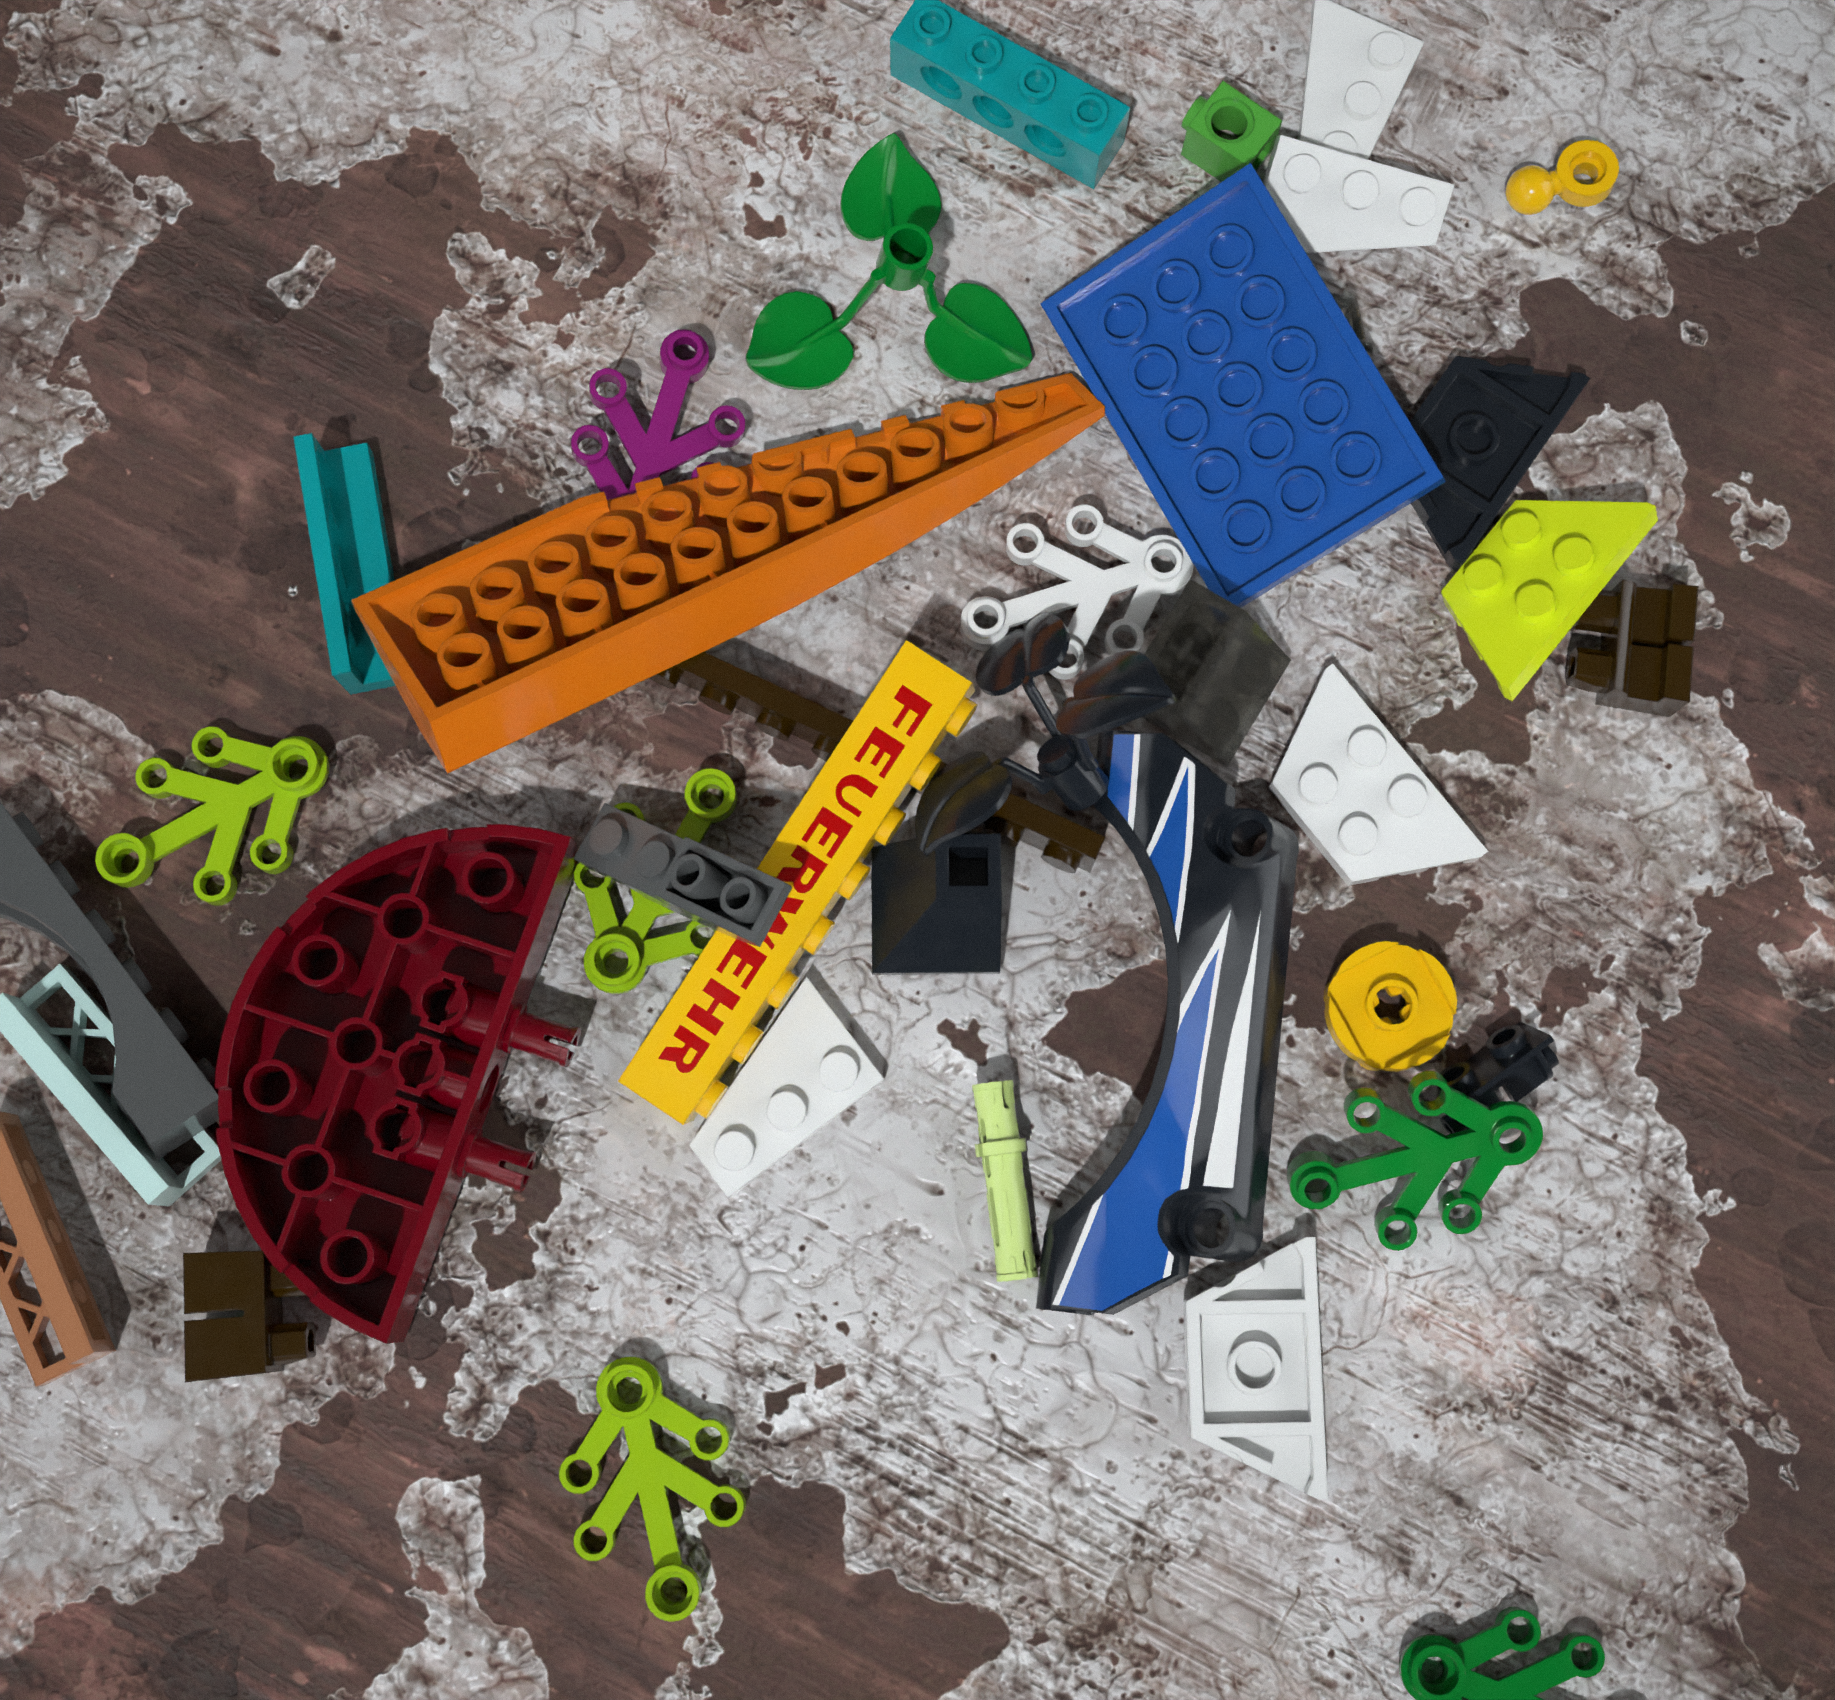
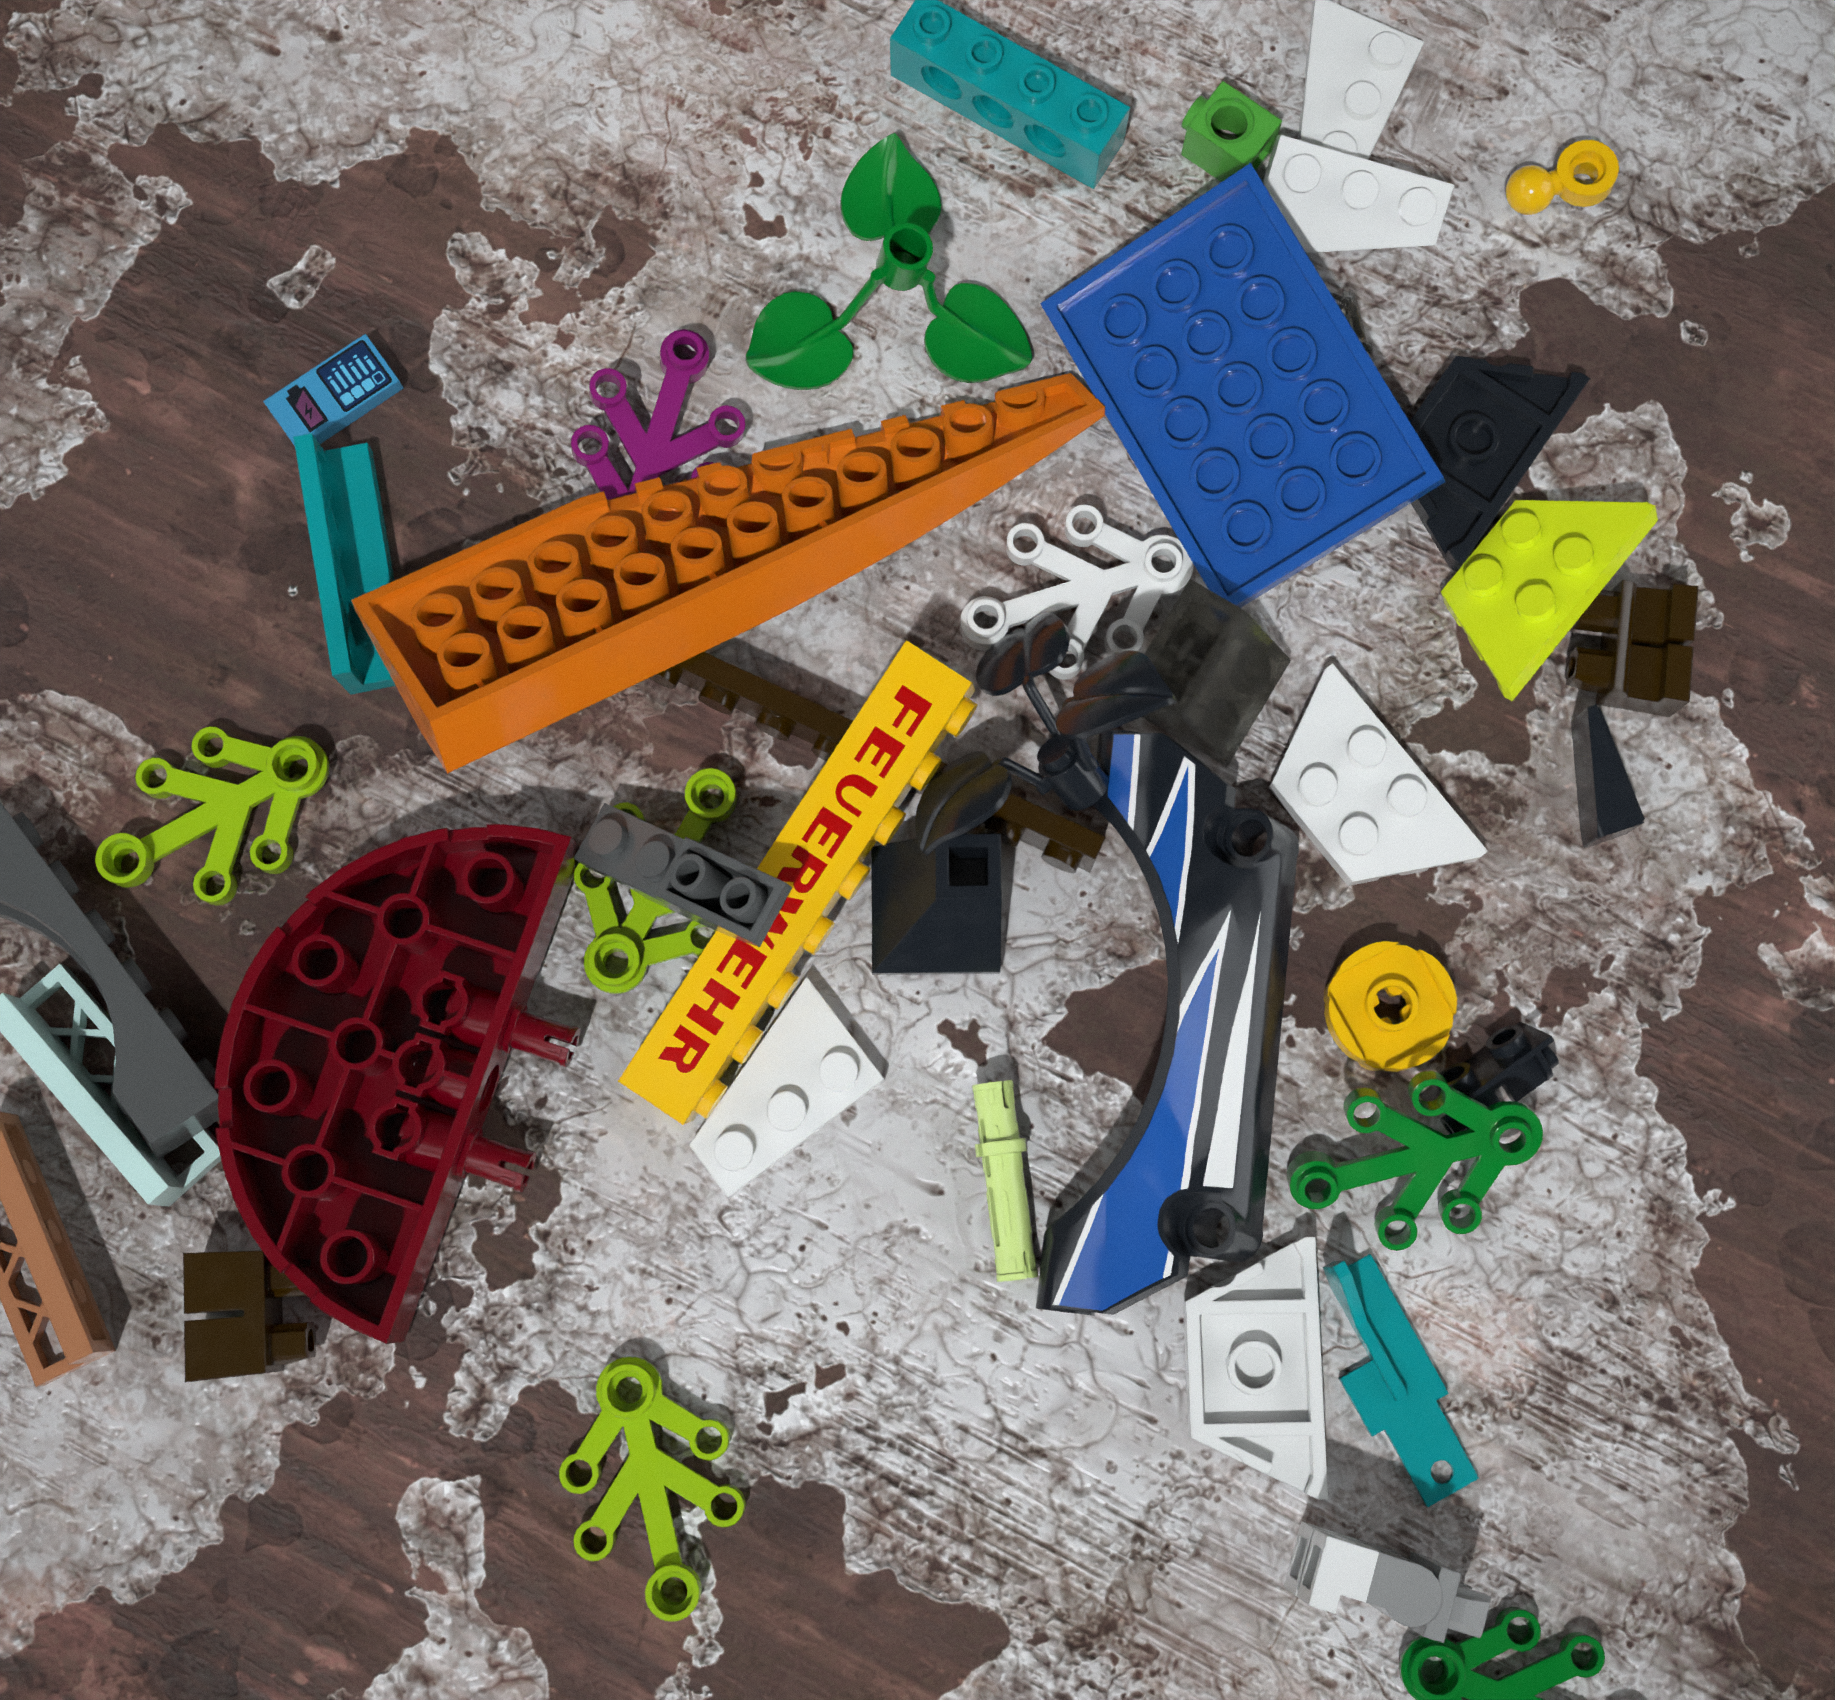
(335, 392): none -> tile
(1399, 1383): none -> teal piece
(1409, 1591): none -> hips
(1603, 788): none -> black slope

